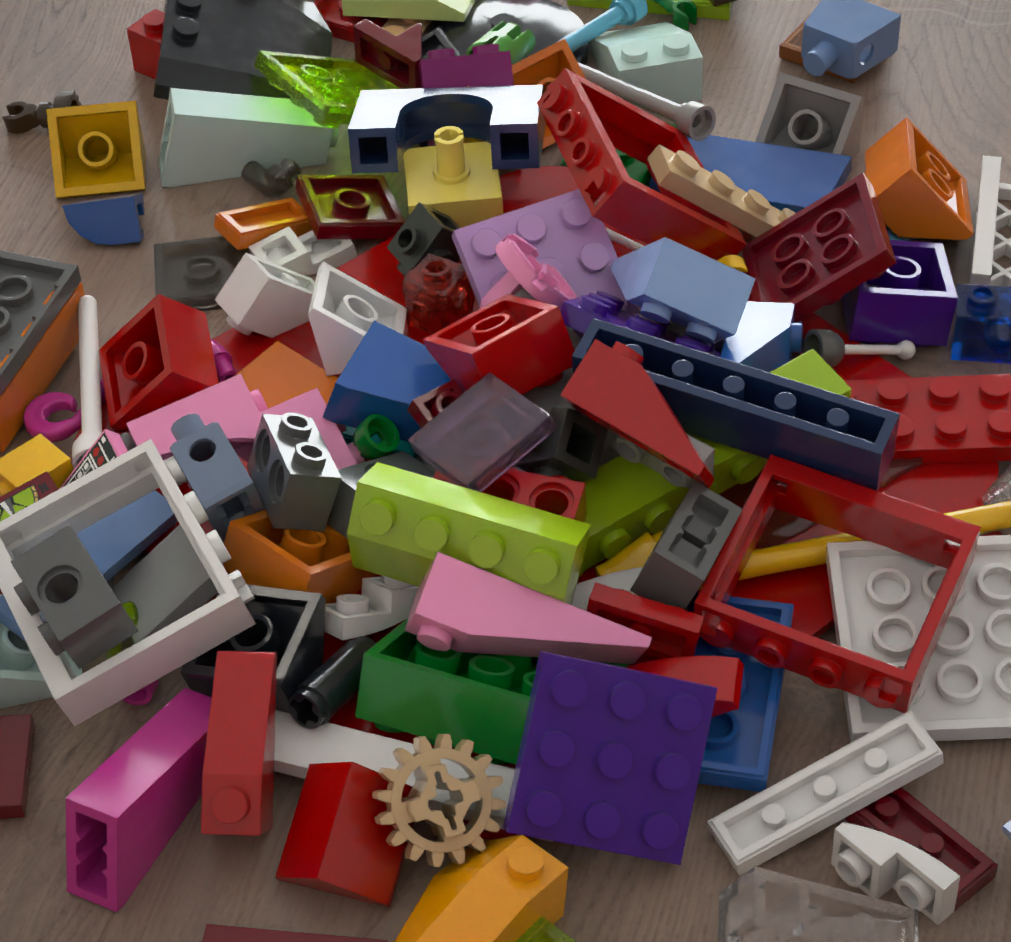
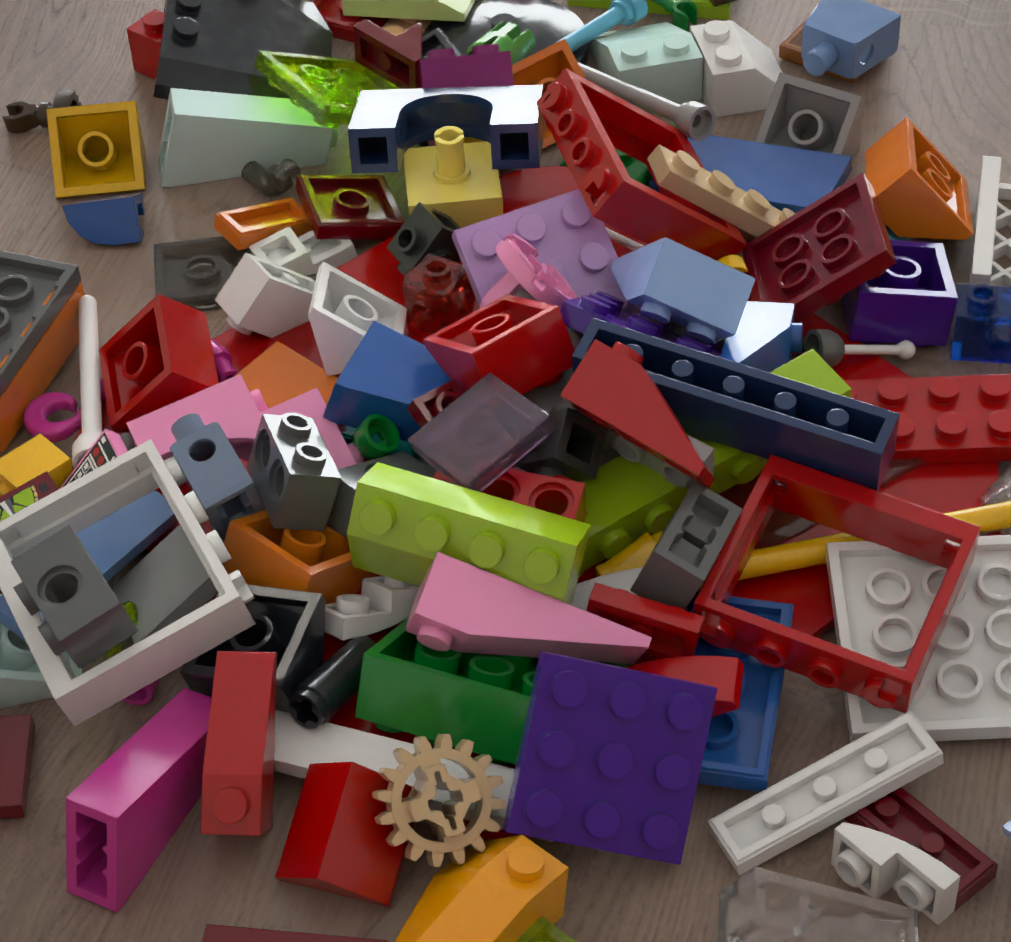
(736, 68): none -> white slope

